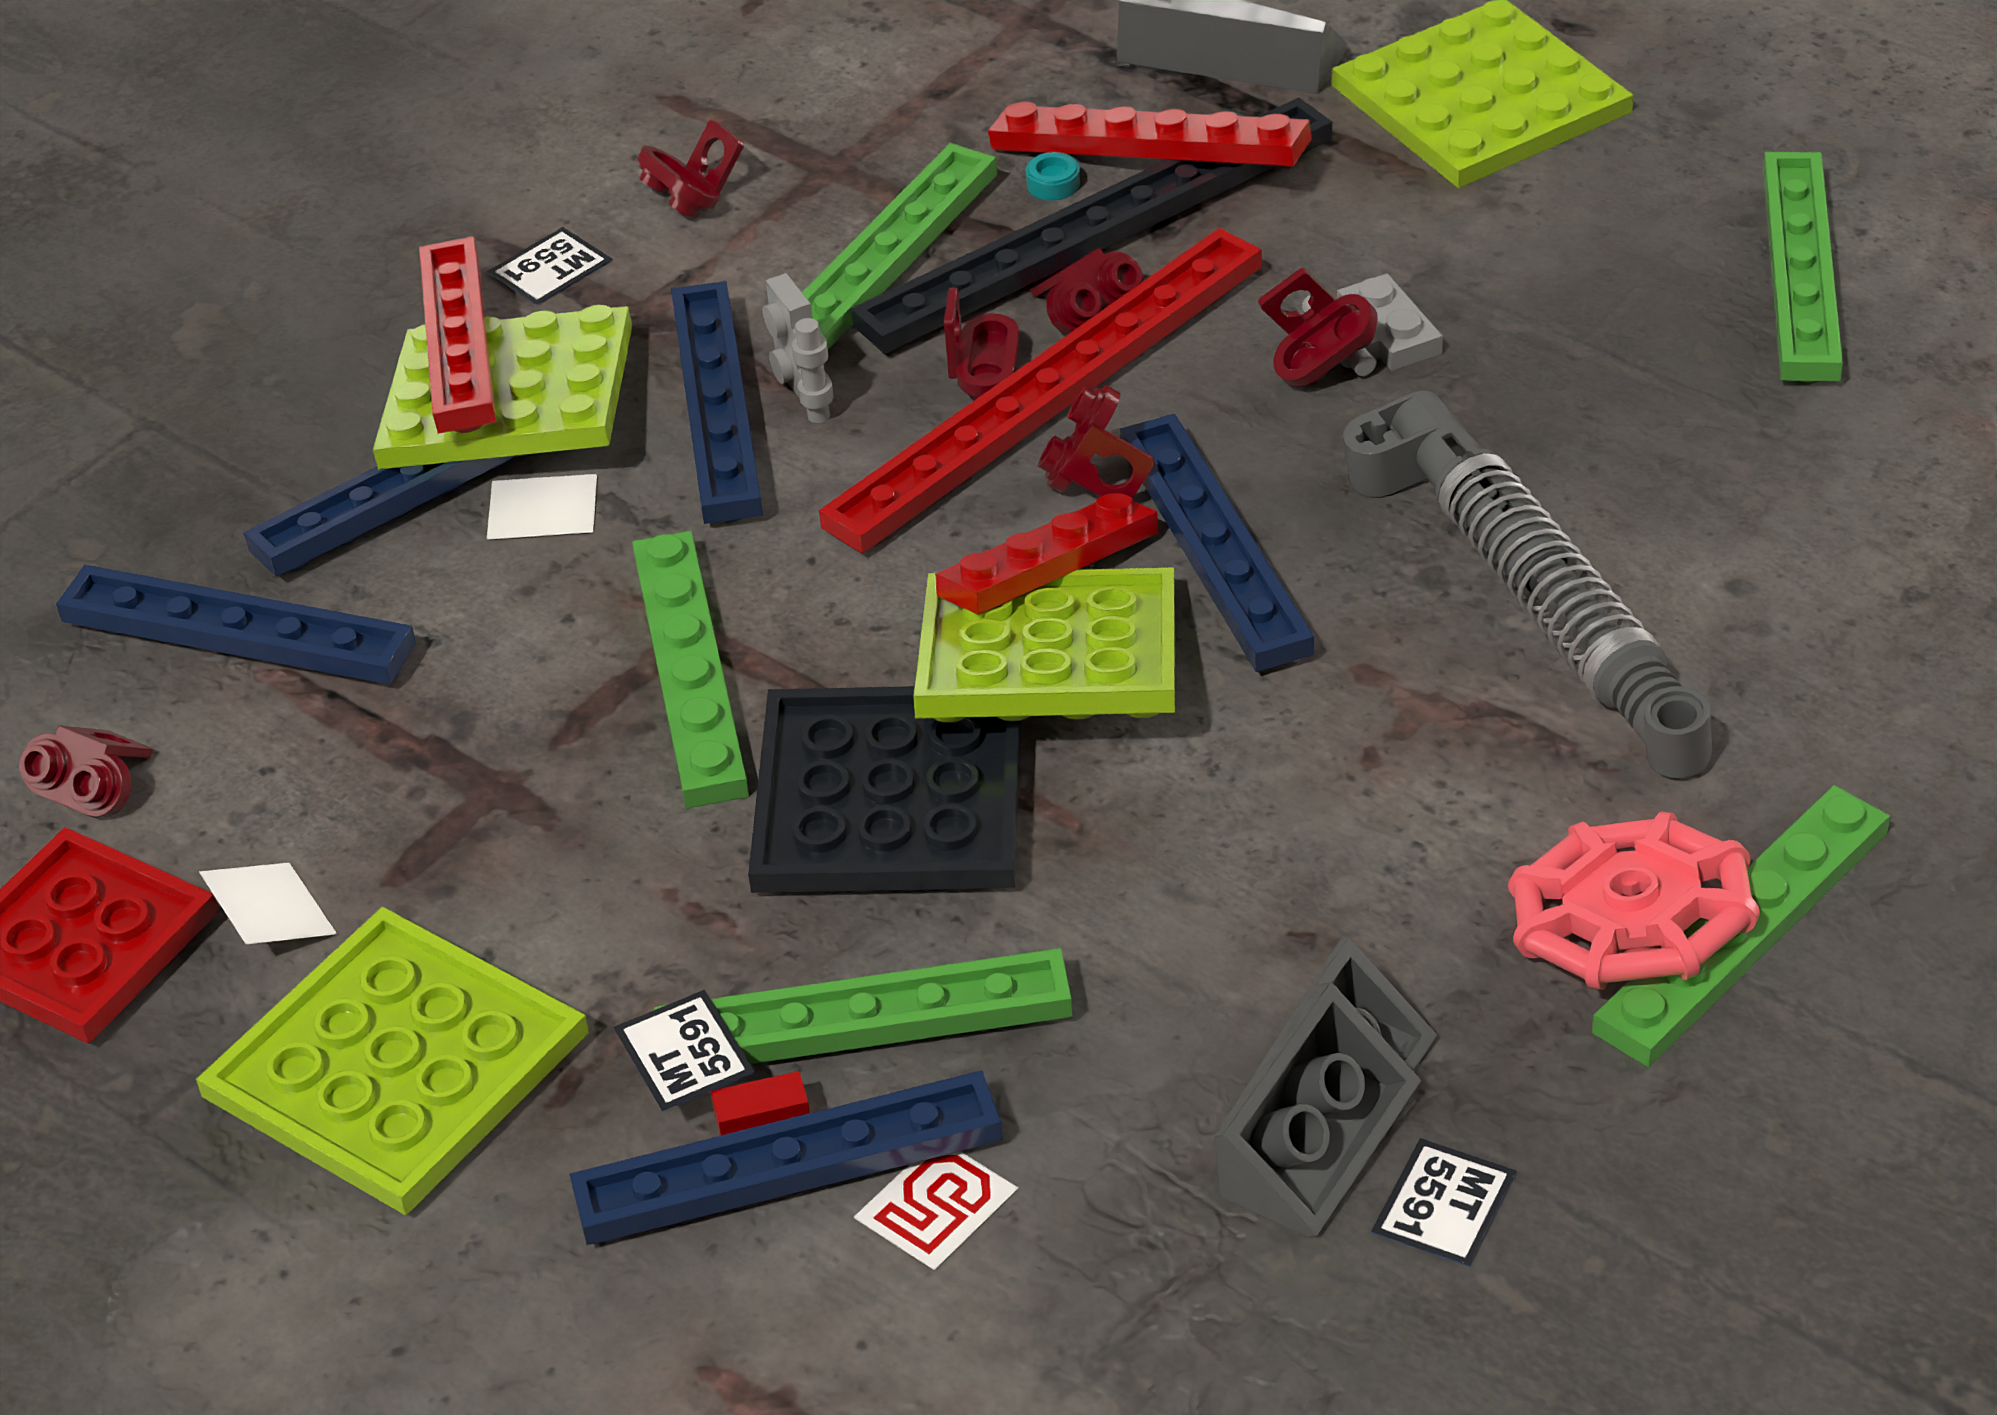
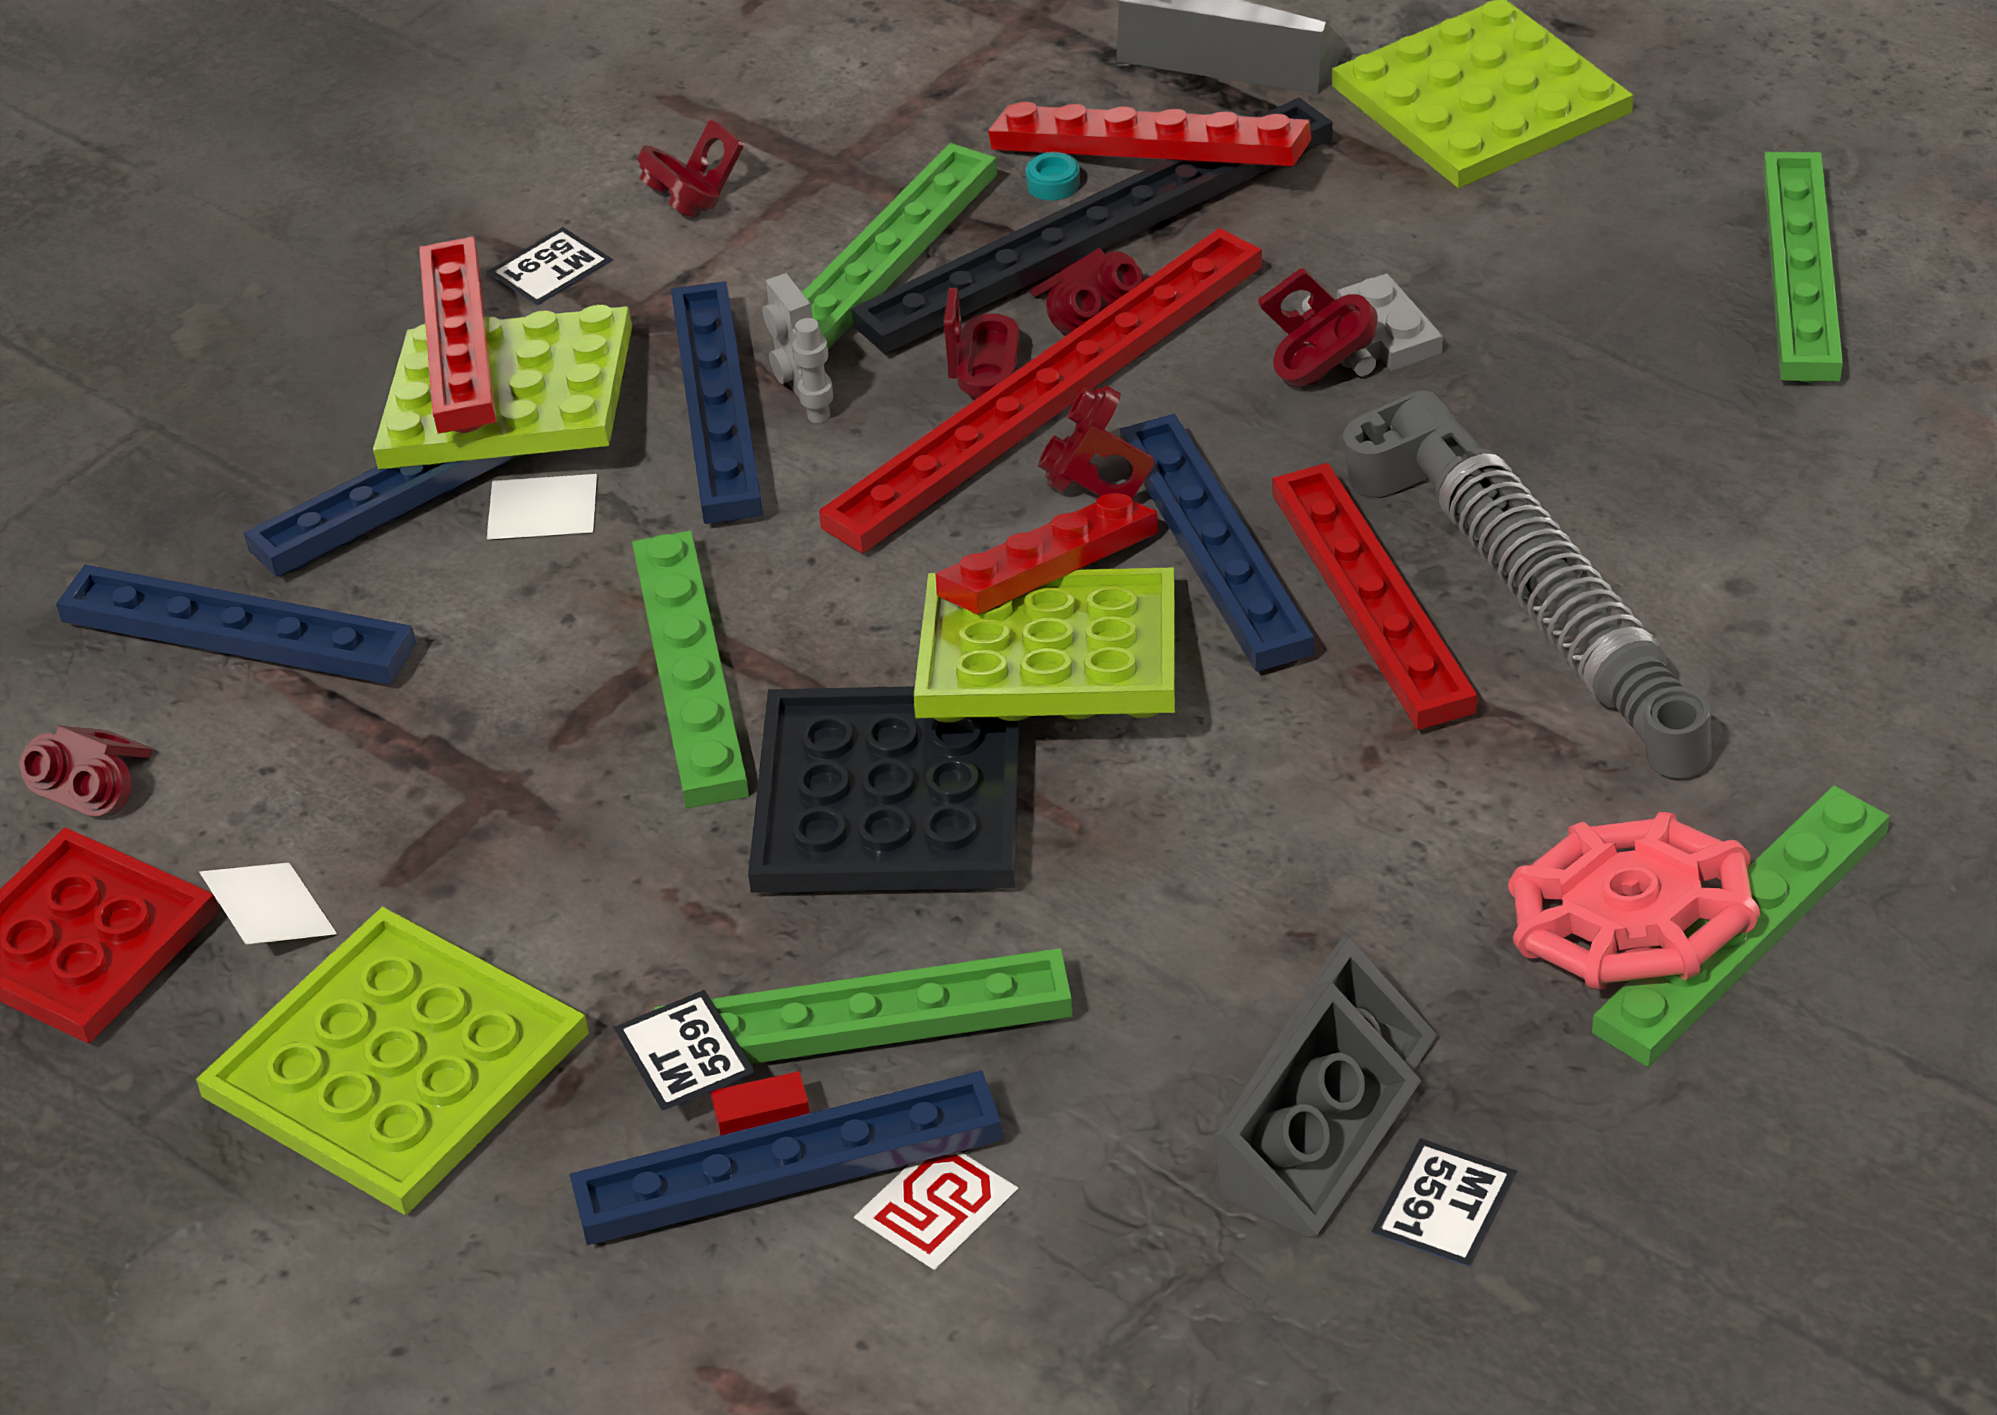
(1374, 597): none -> red plate

